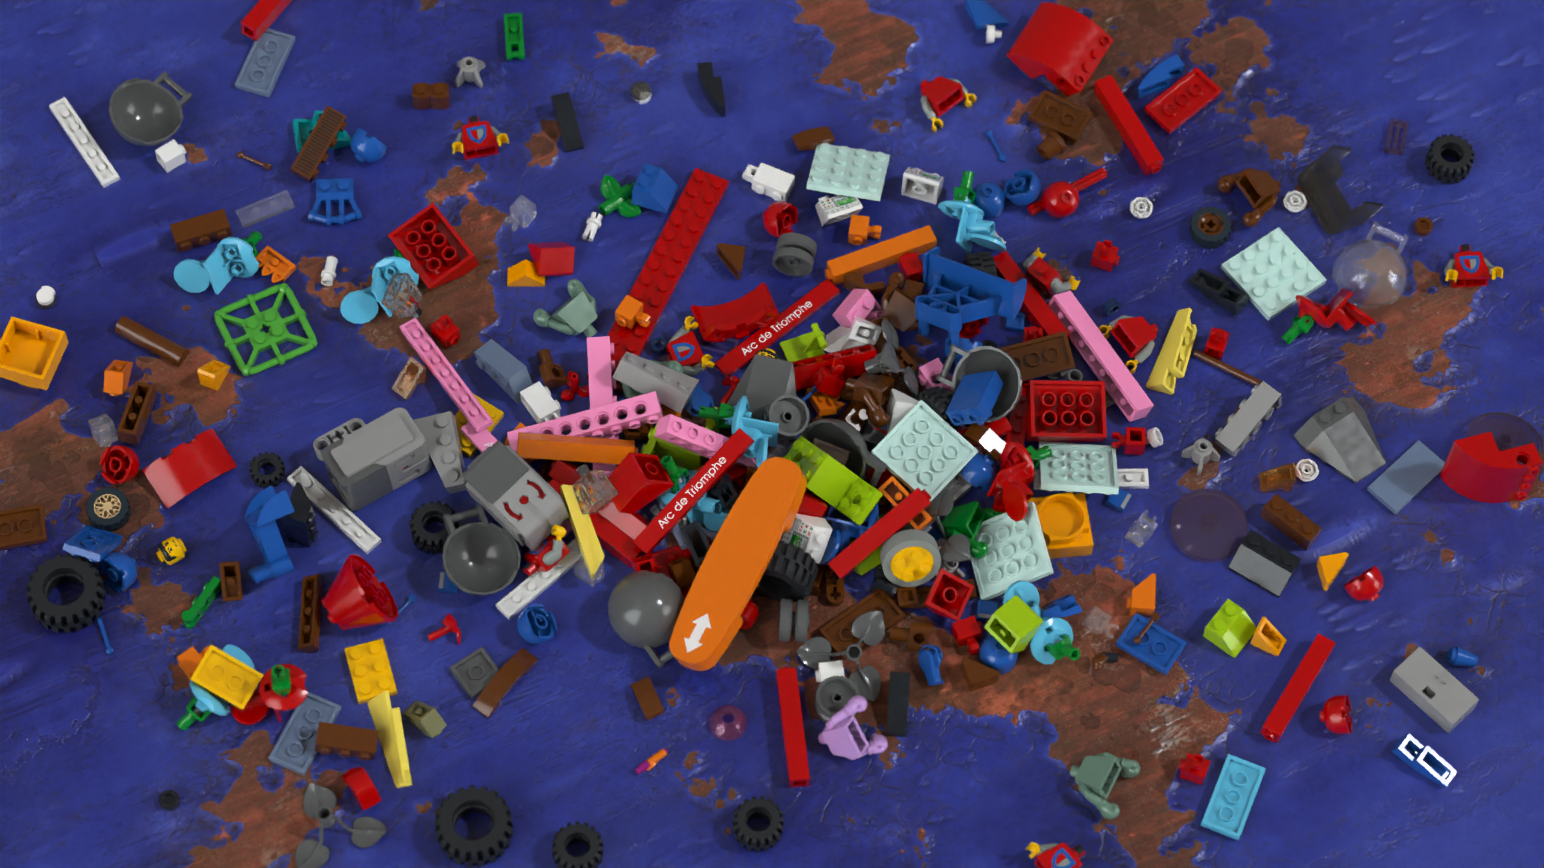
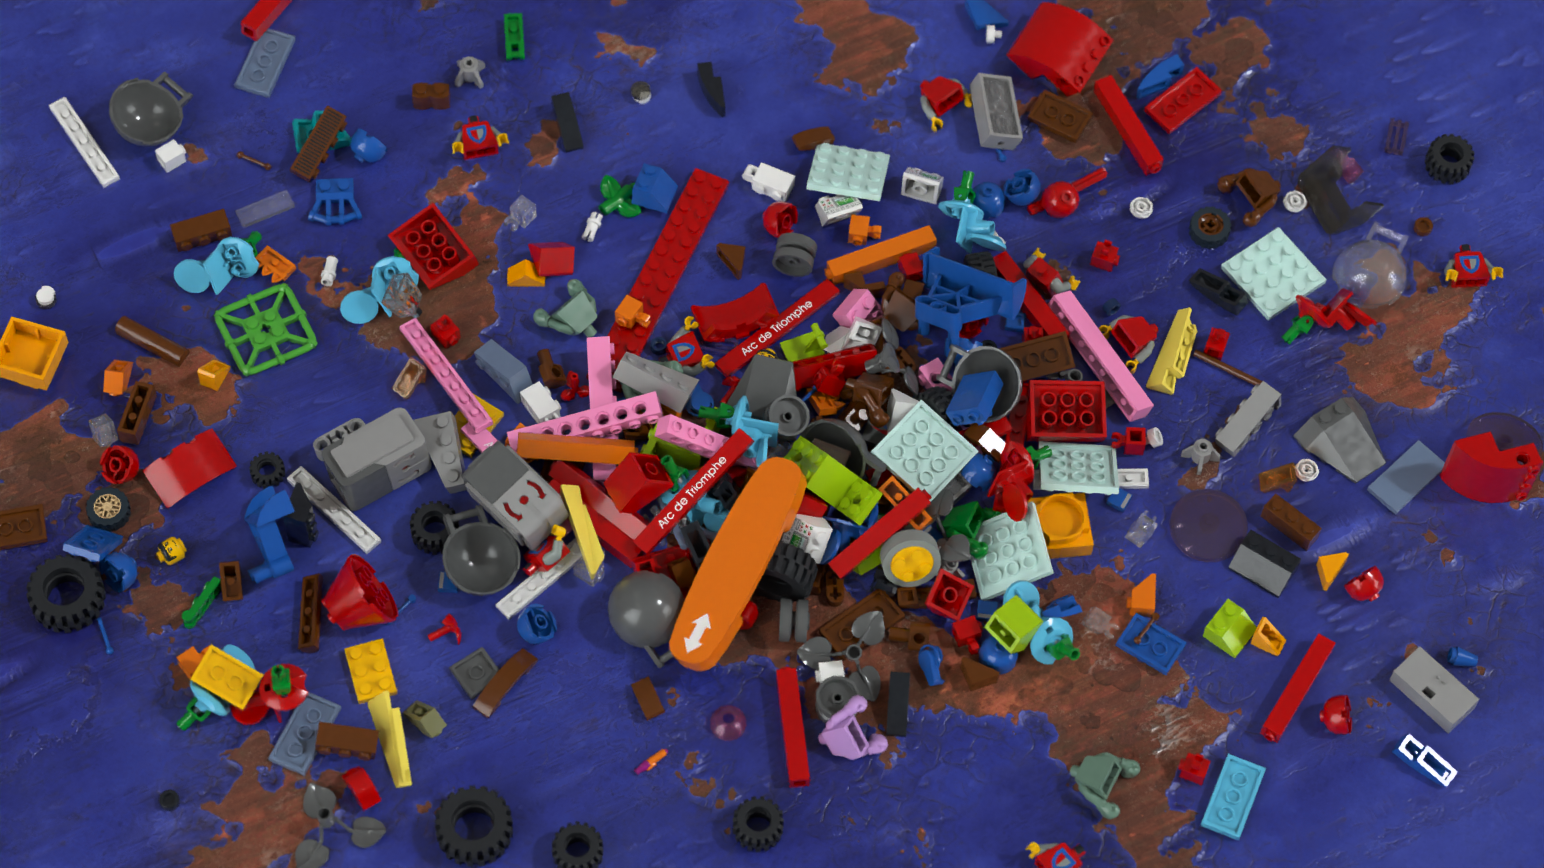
(592, 490): clear torso -> none
(996, 111): none -> brick
(1051, 146): reddish brown piece -> none
(1104, 657): reddish brown arm -> none
(1351, 169): none -> clear pink plate

